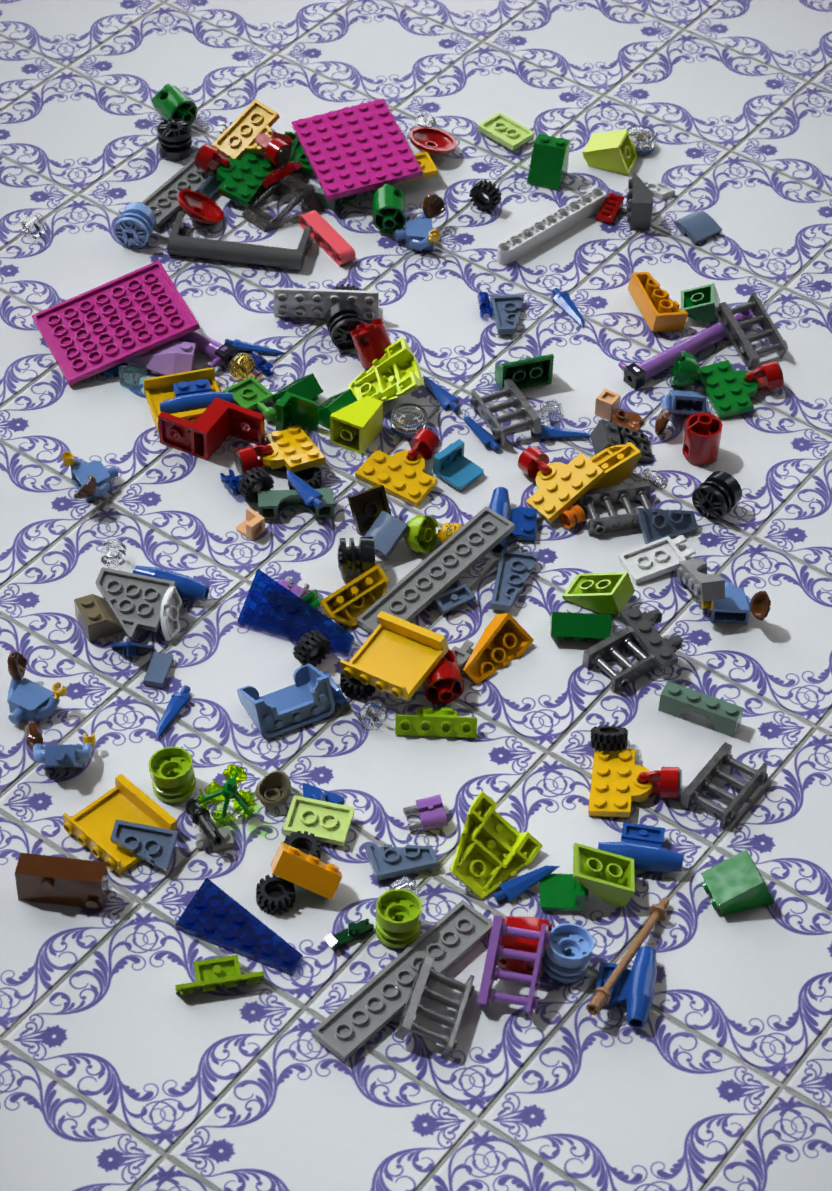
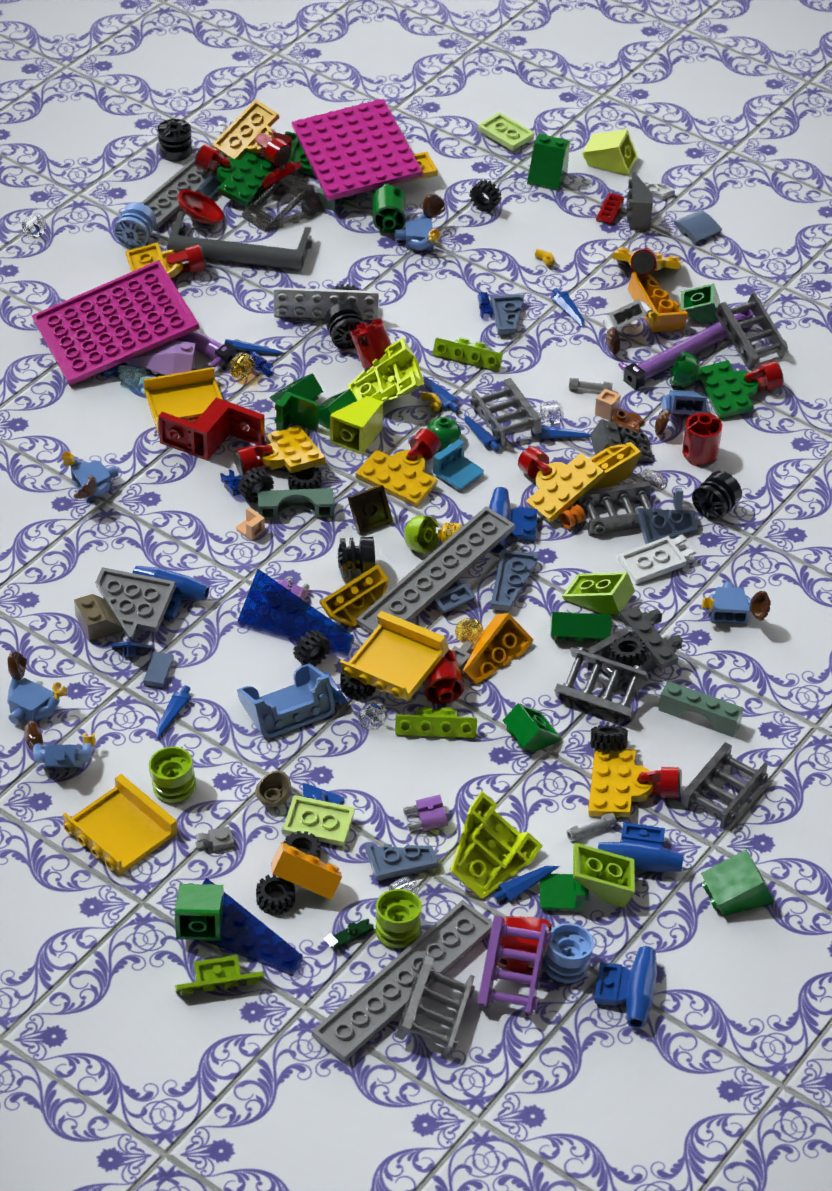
(62, 881): reddish brown brick -> none
(113, 553): clear head -> none
(146, 842): sand blue wing -> none
(169, 613): white tile -> none
(171, 261): none -> plate
(174, 104): green cylinder -> none
(192, 396): blue plate -> none
(199, 911): none -> green slope
(201, 817): black pin -> none
(219, 793): clear neon green plant -> none
(253, 395): bright green plate -> none
(306, 492): blue bar -> none
(313, 599): green wheel -> none
(327, 238): coral beam -> none
(387, 533): sand blue slope -> none
(408, 419): clear piece -> none
(425, 120): clear head -> none
(432, 140): red dish -> none
(436, 403): none -> yellow arm
(446, 430): none -> green cylinder
(468, 352): none -> lime bracket
(469, 629): none -> clear yellow head
(526, 372): green slope -> none
(530, 728): none -> green slope
(547, 257): none -> yellow arm
(550, 226): white beam -> none
(574, 384): none -> light grey bar
(576, 833): none -> light grey bar
(602, 994): medium nougat bar -> none
(603, 703): none -> flat silver fence
(625, 316): none -> white torso
(628, 651): none -> black tyre
(643, 139): clear piece -> none
(646, 261): none -> plate
(678, 498): none -> sand blue tile
(703, 585): light grey arch -> none

